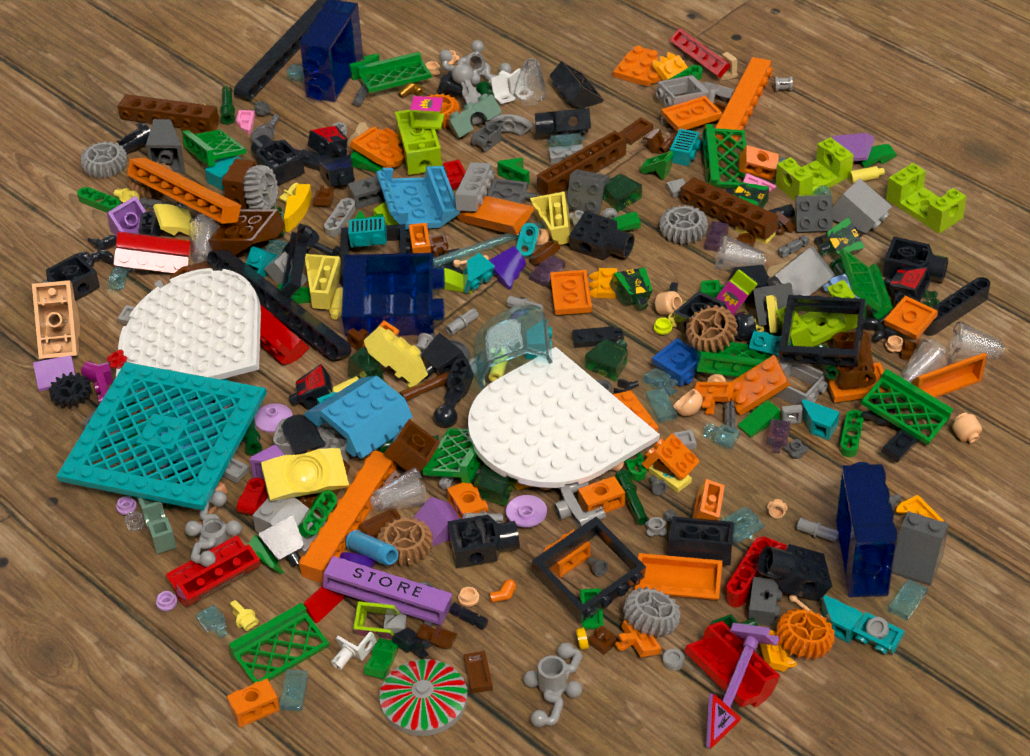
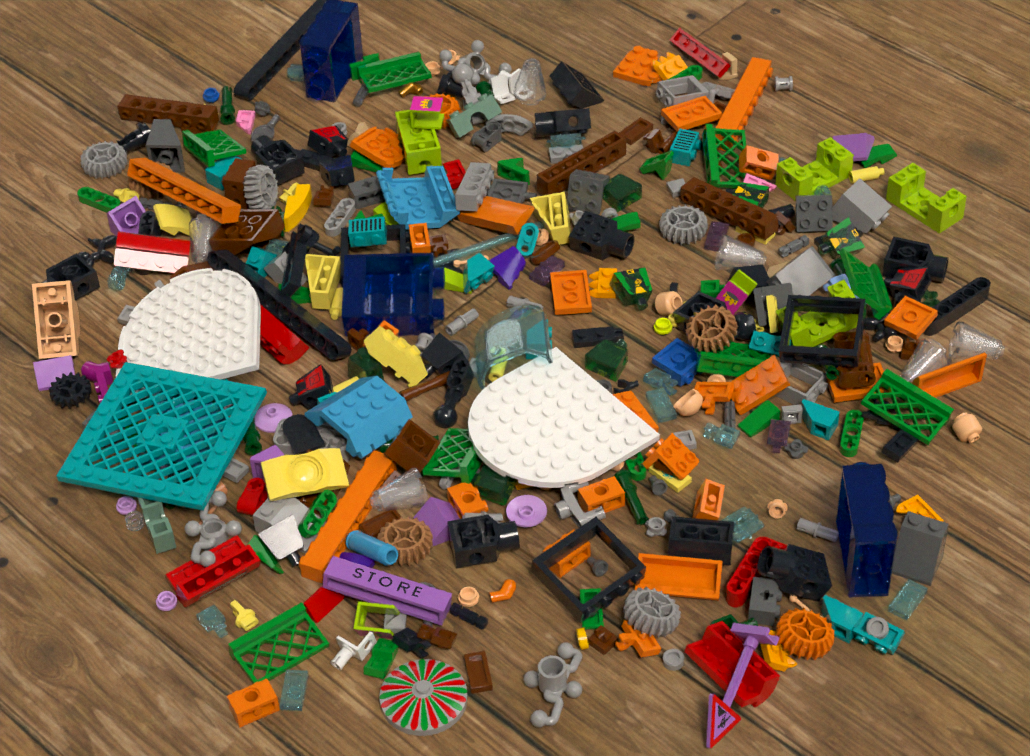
(211, 95): none -> blue plate

